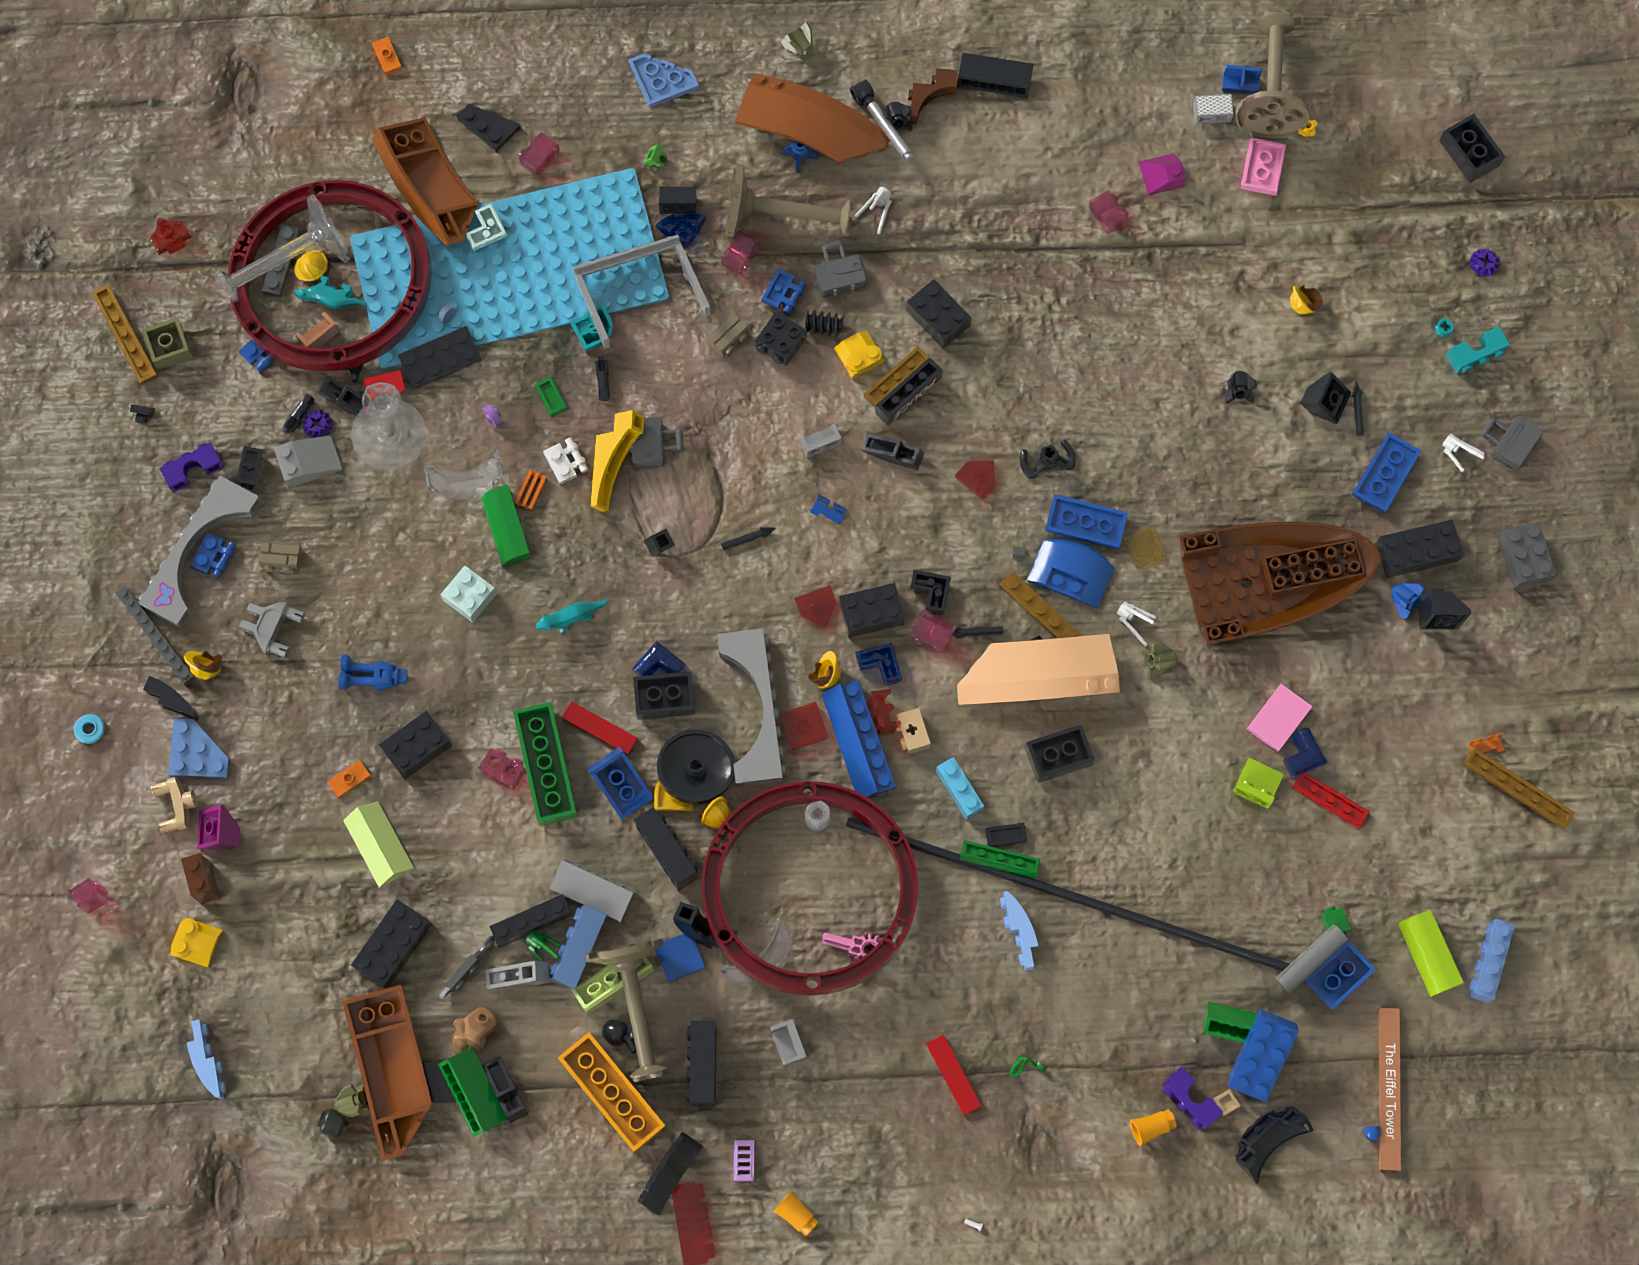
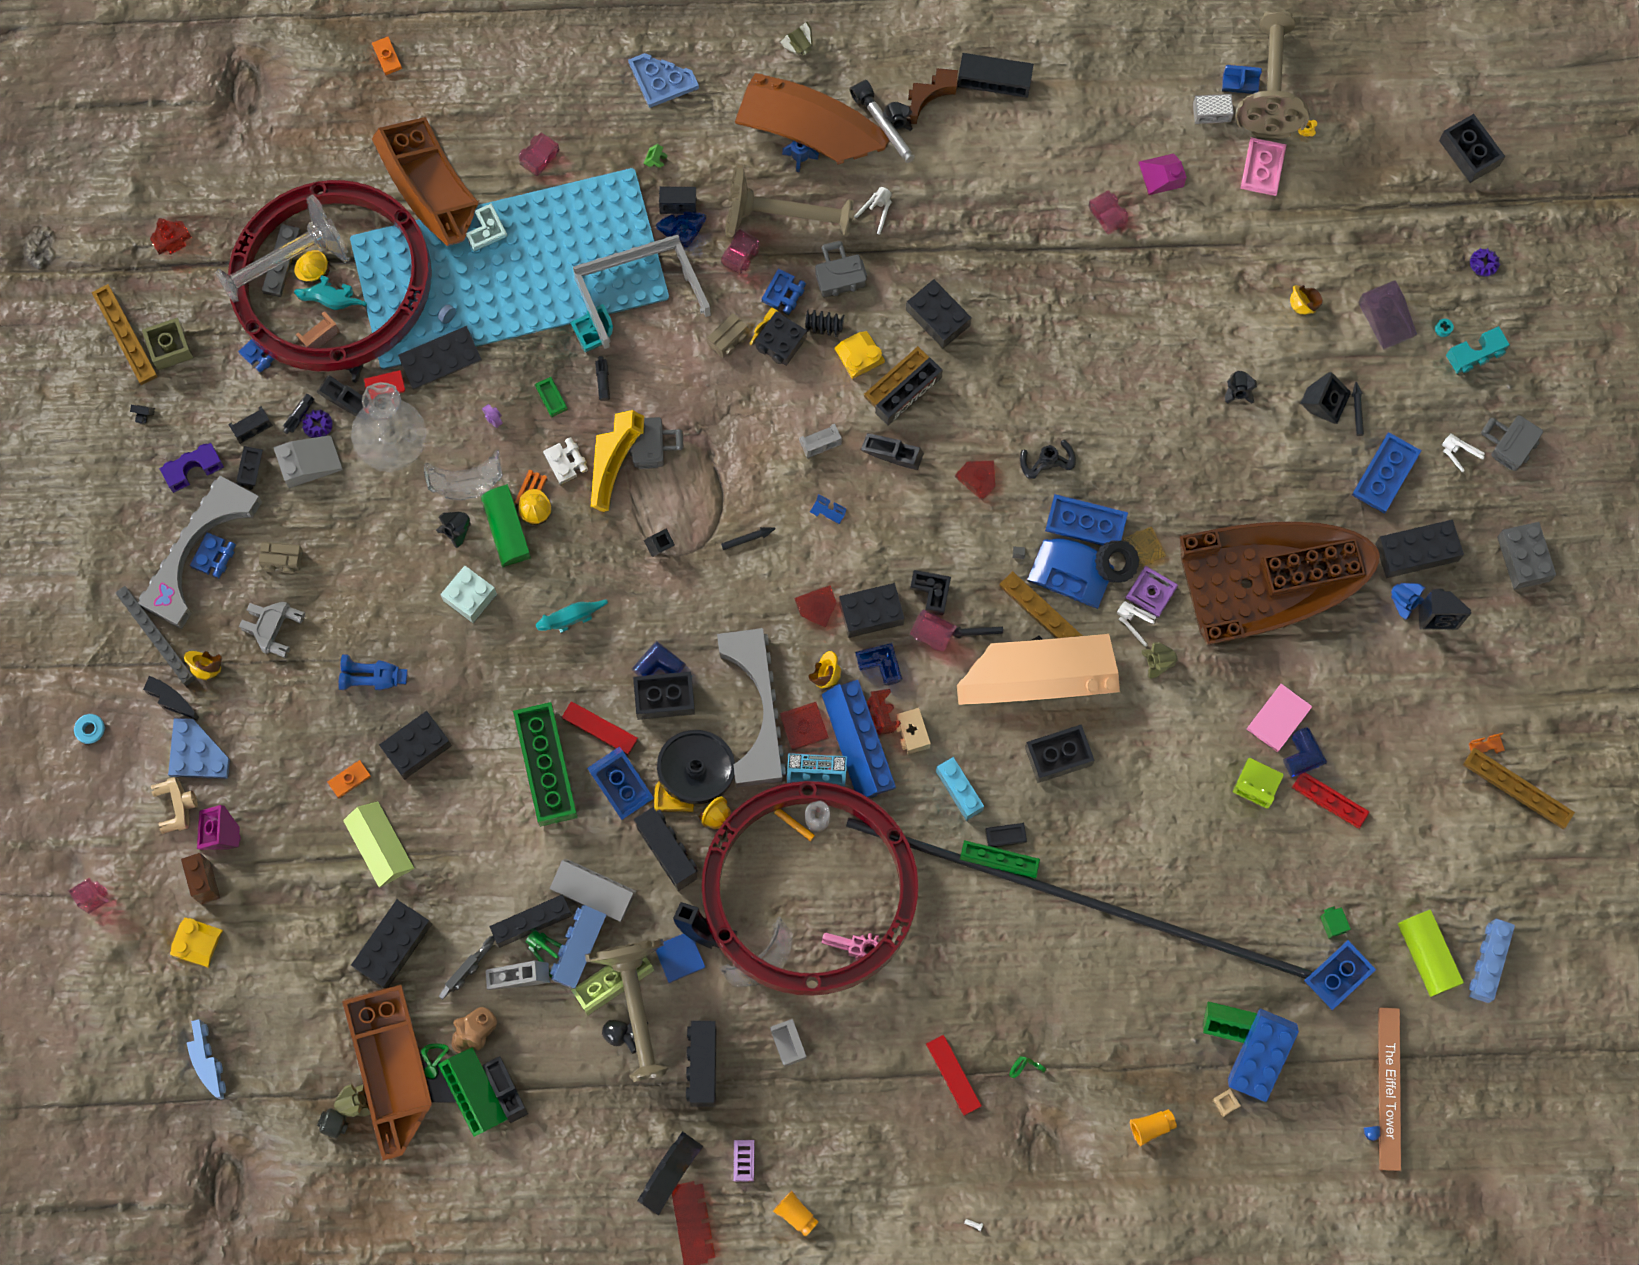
(251, 425): none -> black hinge
(431, 1070): none -> green piece
(454, 526): none -> black brick
(488, 126): black wing -> none
(499, 772): clear pink brick -> none
(534, 507): none -> yellow piece
(612, 1092): light orange brick -> none
(760, 326): none -> yellow piece
(794, 824): none -> light orange piece
(816, 768): none -> medium azure brick
(1018, 922): light blue slope -> none
(1131, 561): none -> black tyre
(1162, 594): none -> medium lavender piece
(1202, 1113): dark purple arch -> none
(1266, 1136): black windscreen -> none
(1311, 958): light grey brick -> none
(1388, 314): none -> clear purple slope

